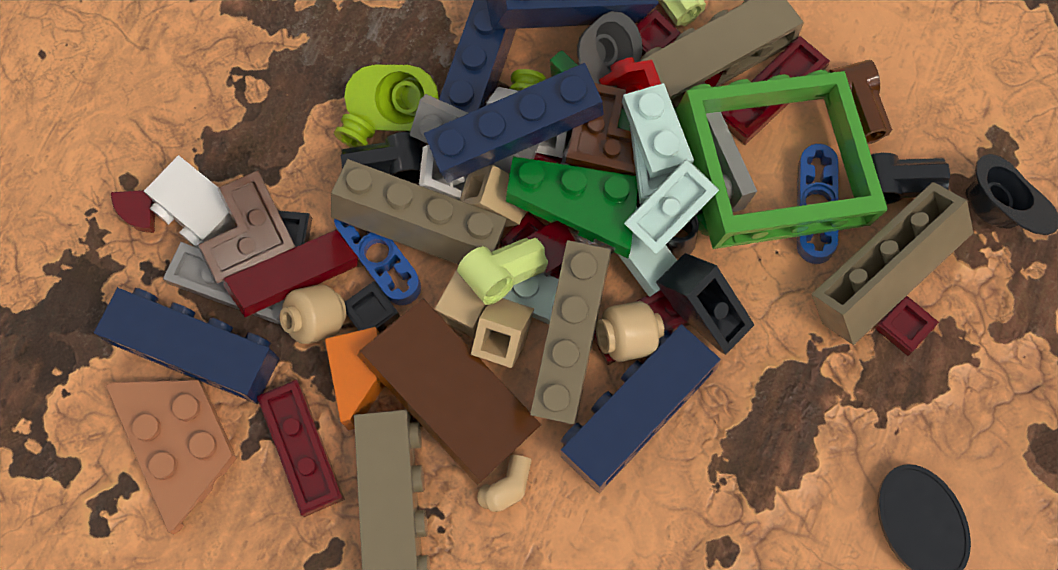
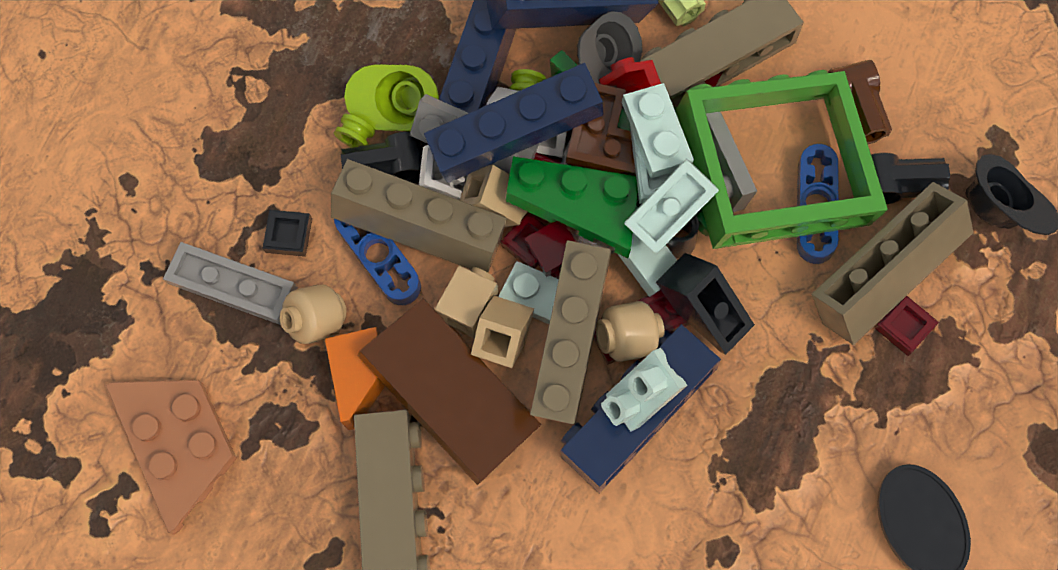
(135, 209): dark red tile -> none
(188, 344): dark blue brick -> none
(191, 201): white brick -> none
(257, 232): reddish brown plate -> none
(291, 270): dark red tile -> none
(300, 448): dark red tile -> none
(371, 308): black tile -> none
(495, 272): yellowish green piece -> none
(509, 489): tan arm -> none
(643, 391): none -> light aqua hips
(656, 31): dark red tile -> none
(796, 61): dark red tile -> none

